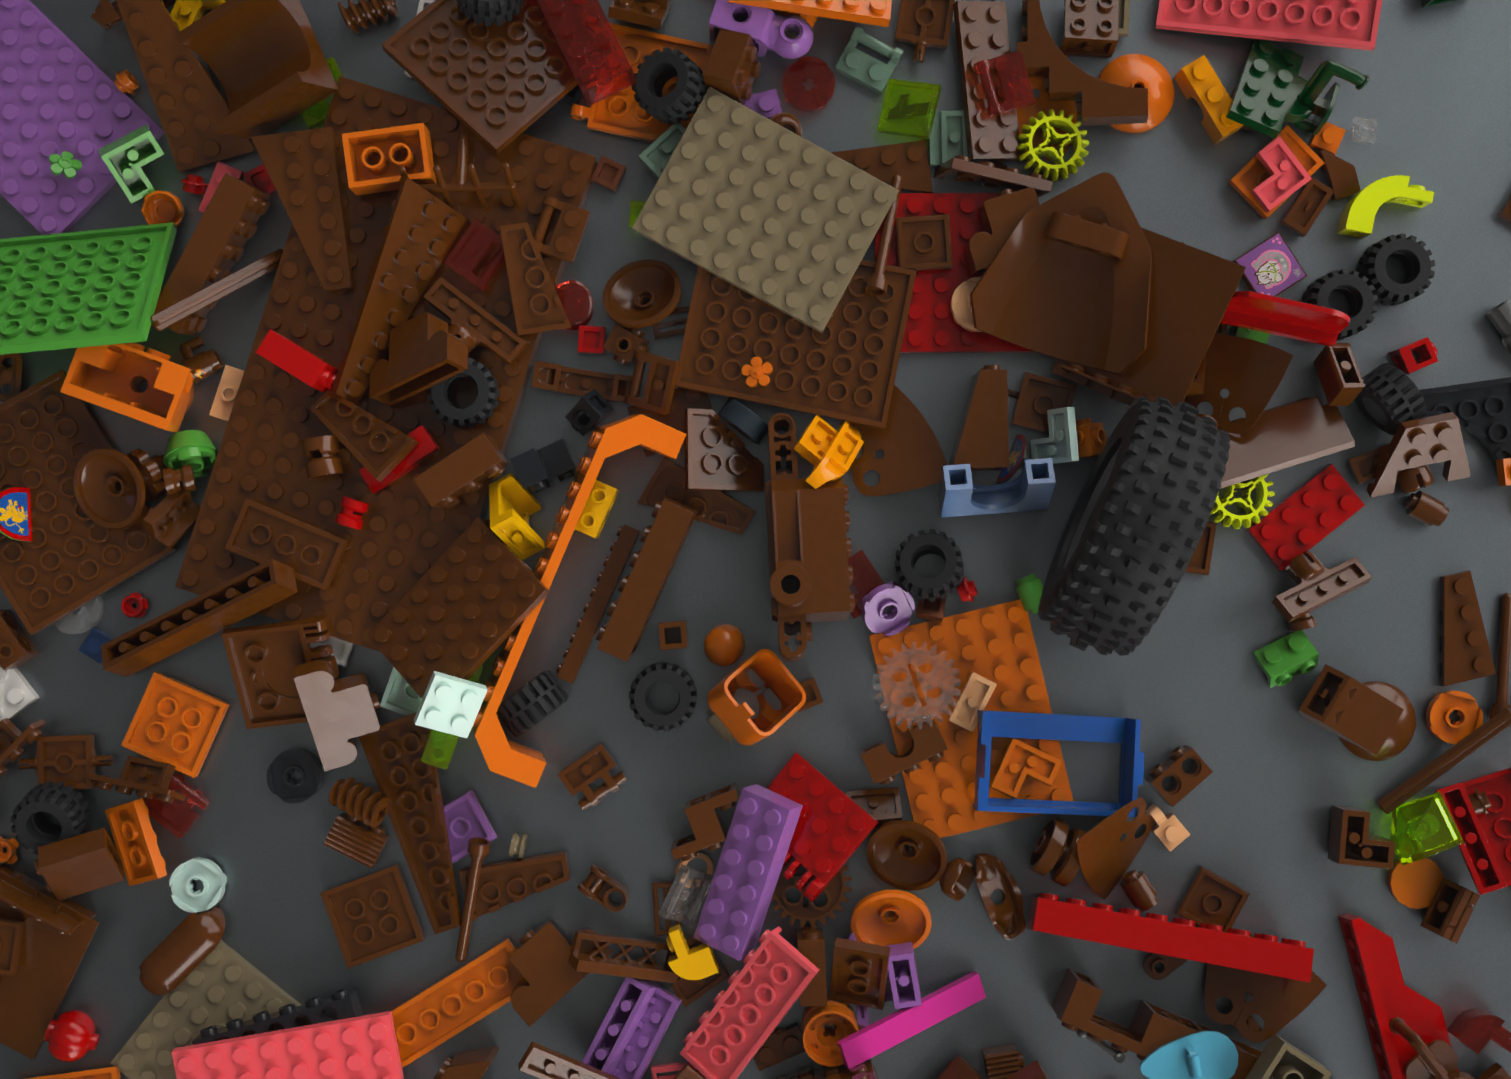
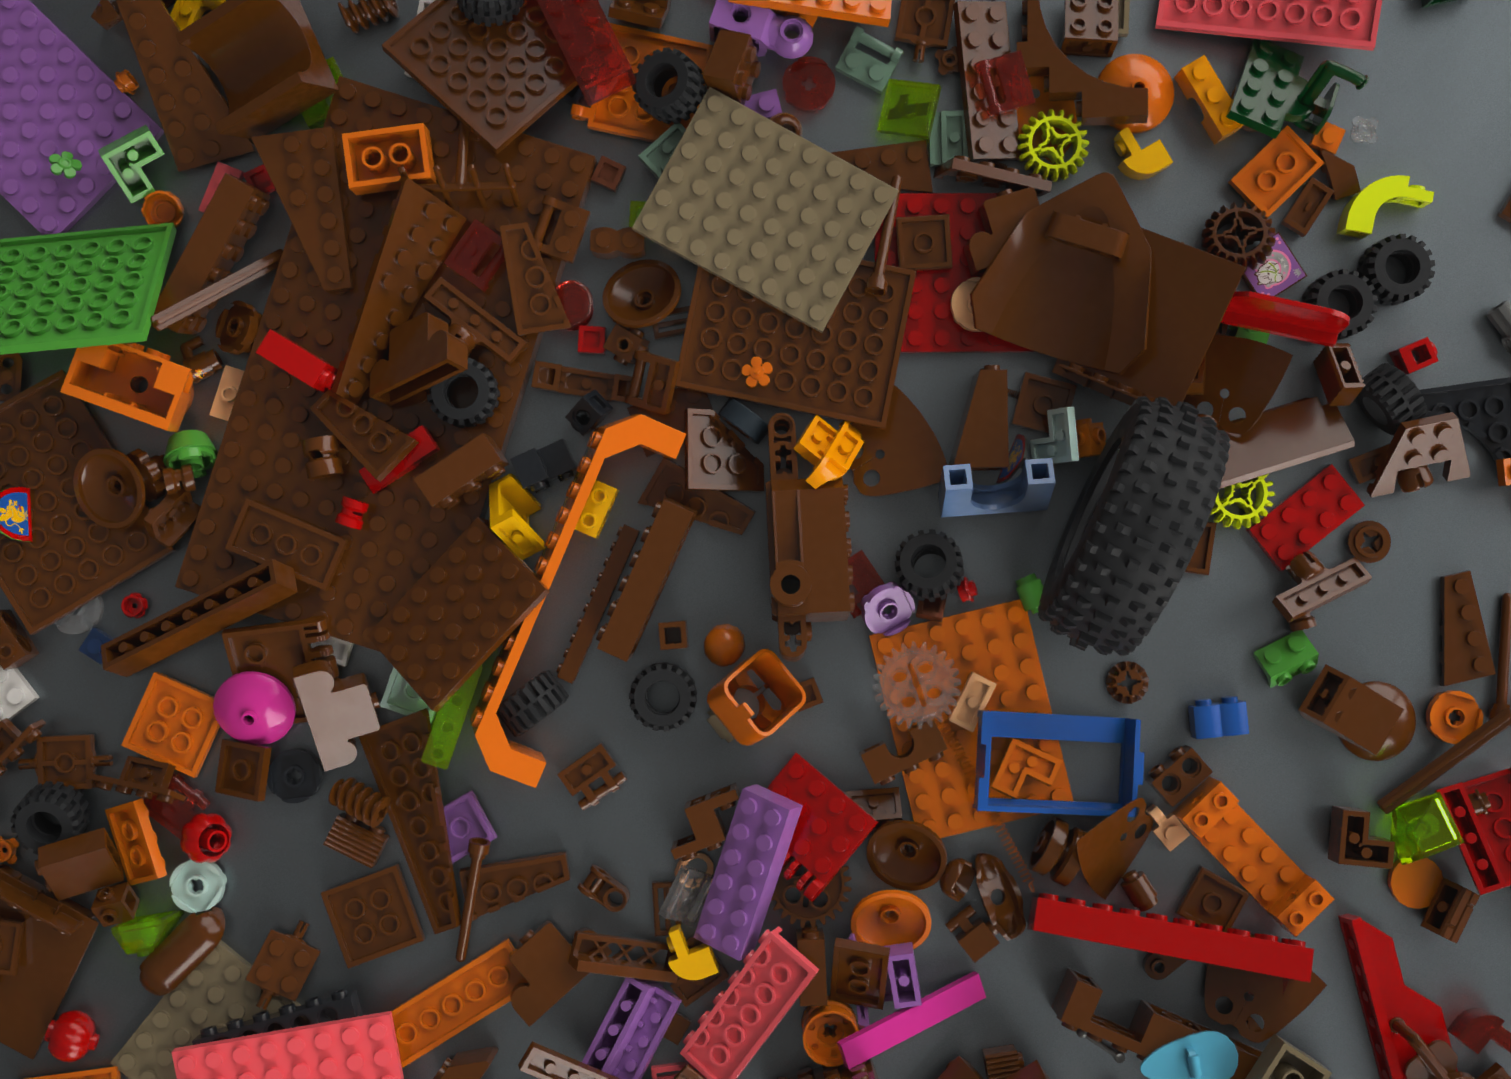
(115, 904): none -> reddish brown brick
(146, 931): none -> clear neon green slope
(194, 184): red plate -> none
(206, 838): none -> red plant
(238, 328): none -> reddish brown plate
(243, 770): none -> reddish brown plate
(259, 697): none -> dark pink dish
(282, 965): none -> reddish brown plate
(450, 704): light aqua plate -> none
(518, 845): dark tan bush -> none
(609, 243): none -> reddish brown brick
(677, 1028): none -> reddish brown tile
(780, 1046): reddish brown plate -> none
(943, 66): none -> reddish brown plate
(976, 937): none -> reddish brown brick
(995, 815): none -> orange piece
(1118, 673): none -> reddish brown gear
(1140, 163): none -> yellow brick
(1218, 718): none -> blue brick
(1252, 856): none -> orange plate
(1259, 231): none -> reddish brown gear
(1285, 173): coral plate -> none
(1381, 543): none -> reddish brown gear
(1426, 508): reddish brown brick -> none

